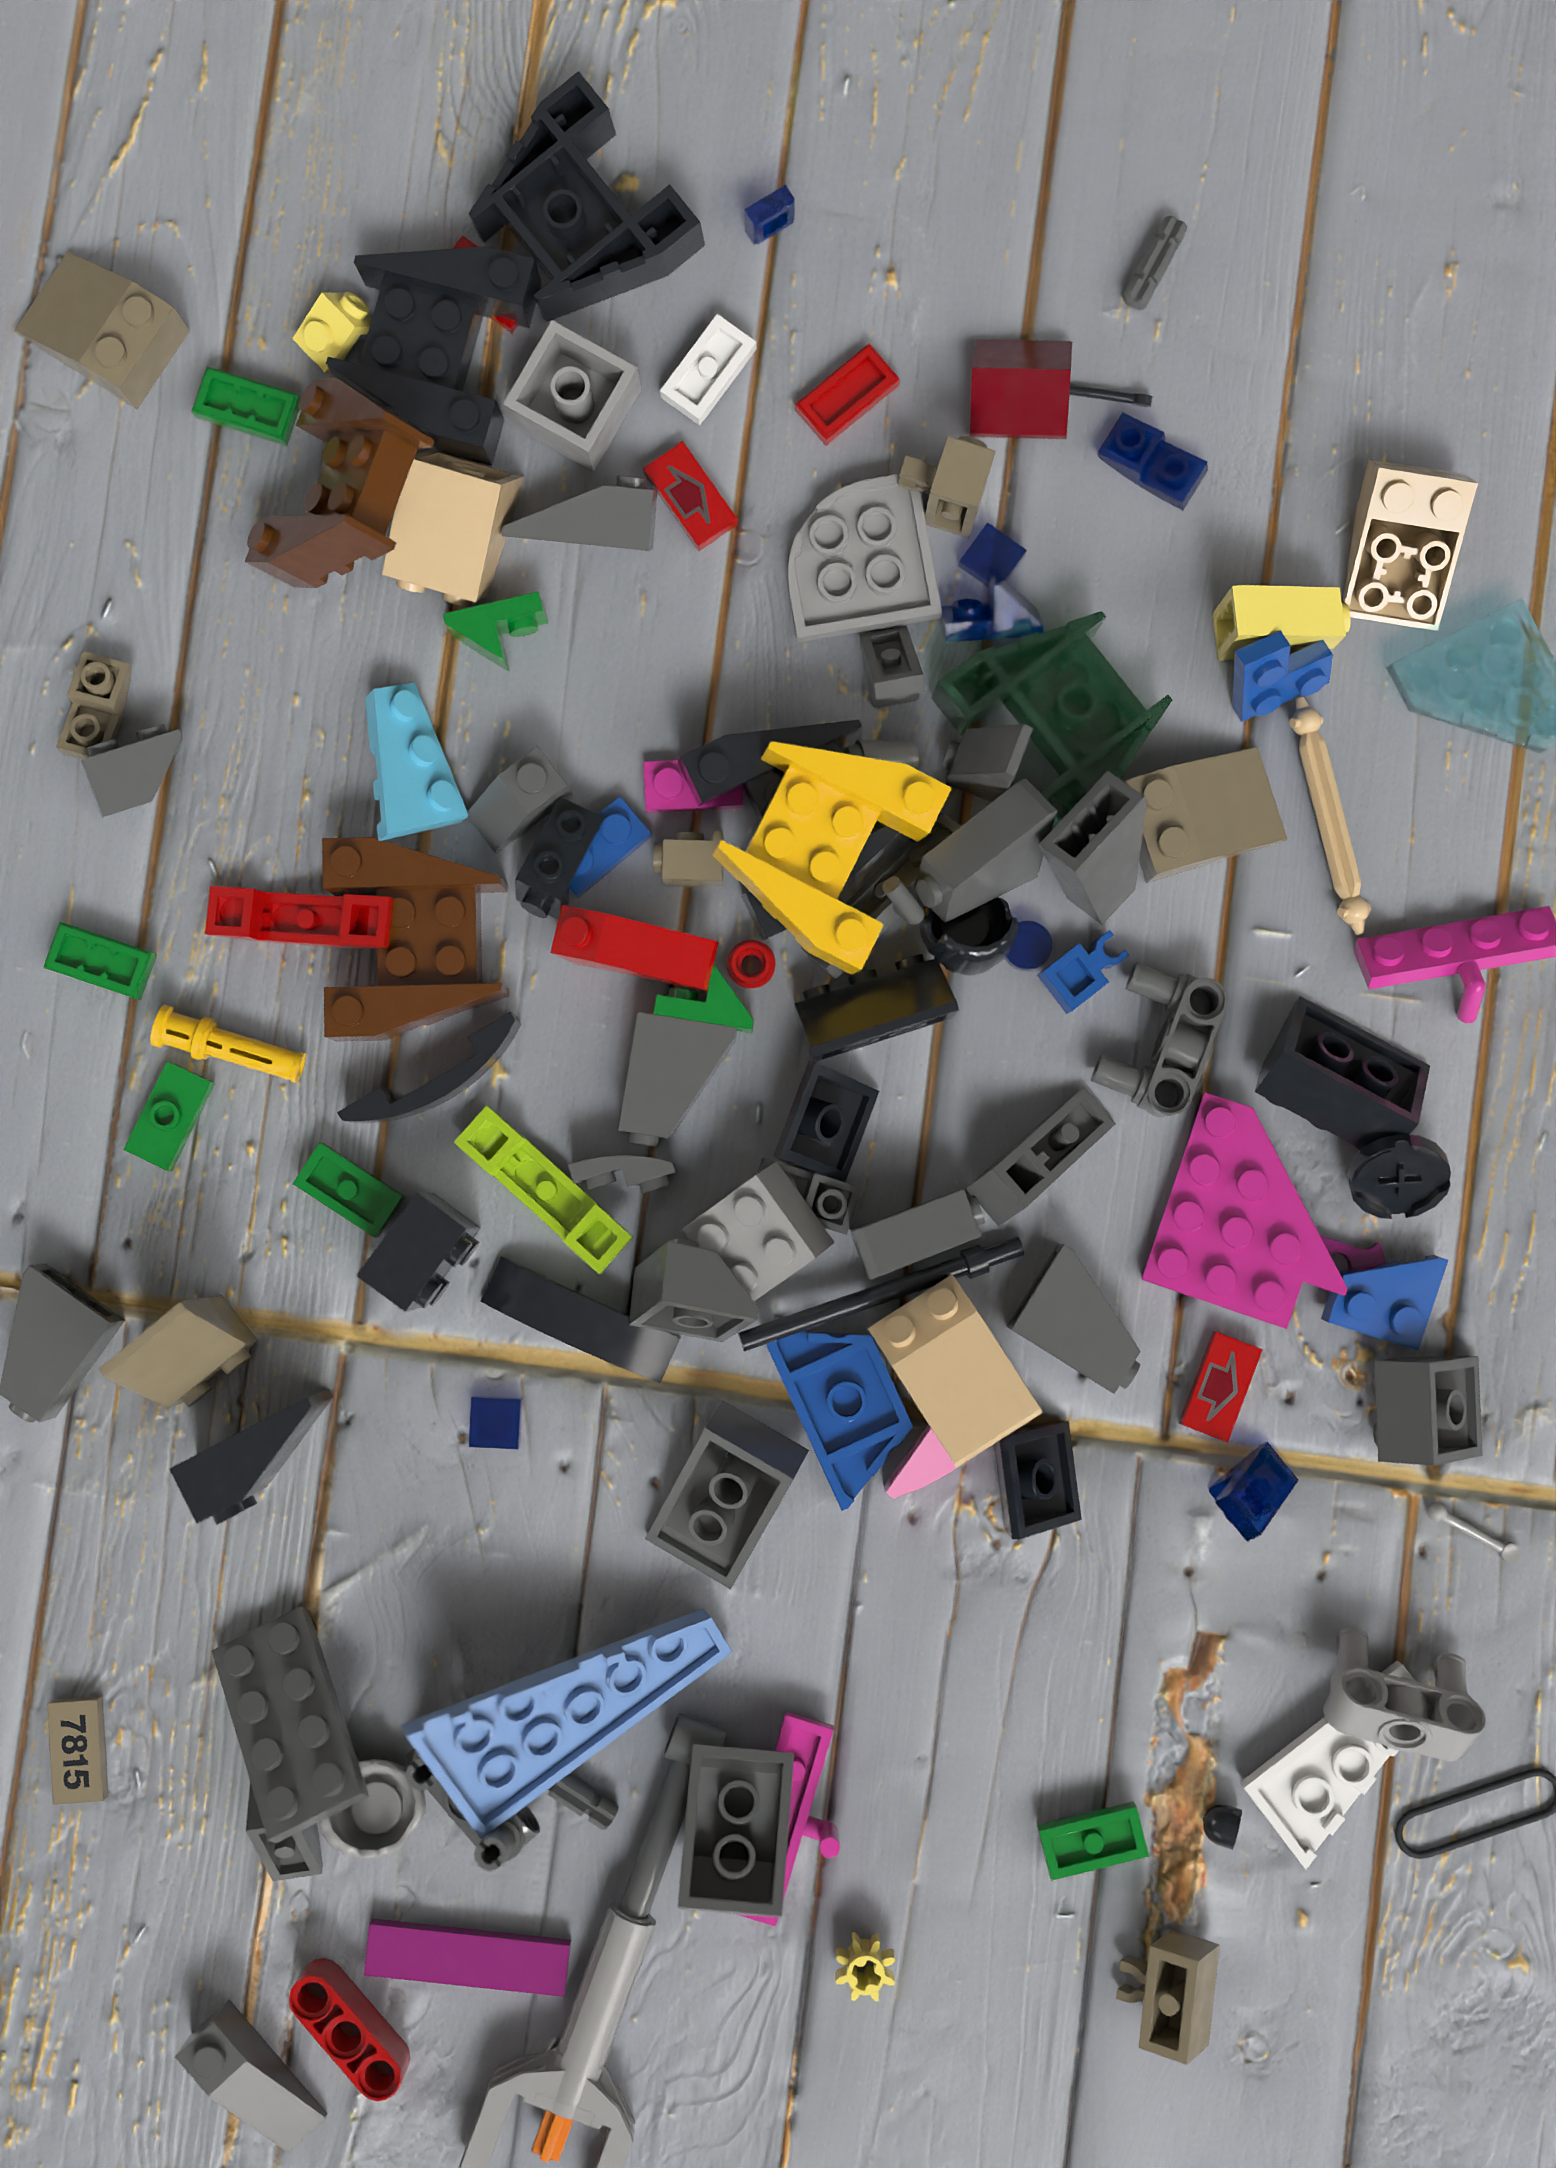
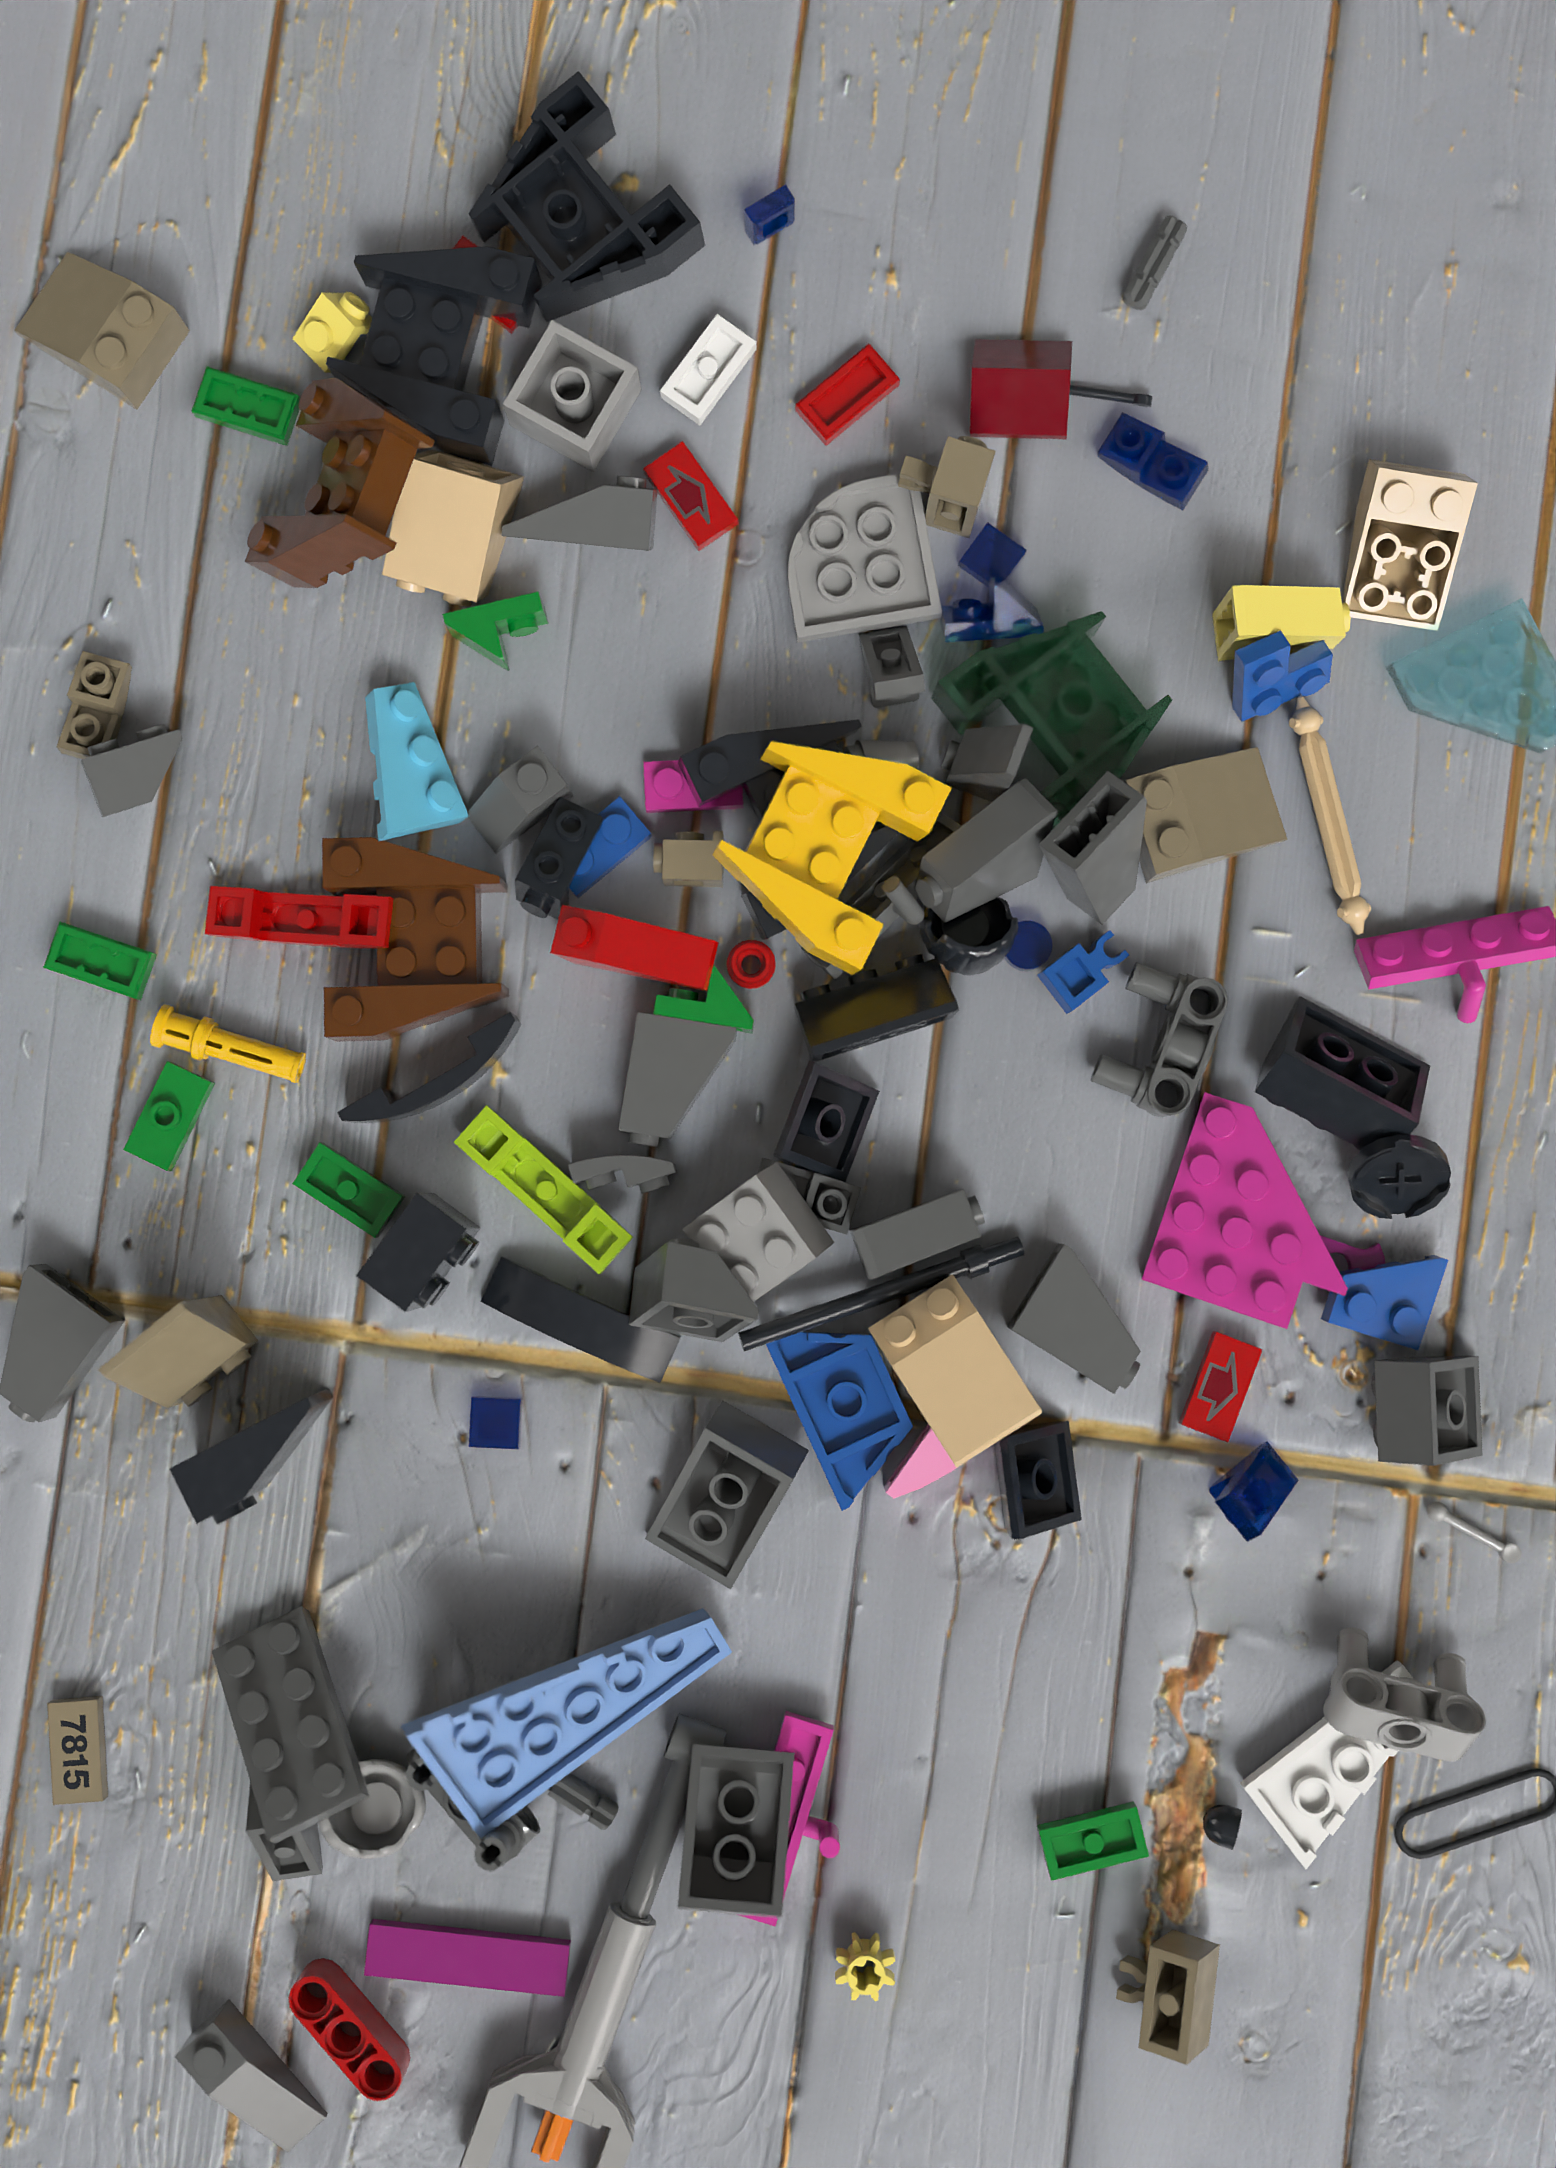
(1041, 1157): dark grey slope -> none

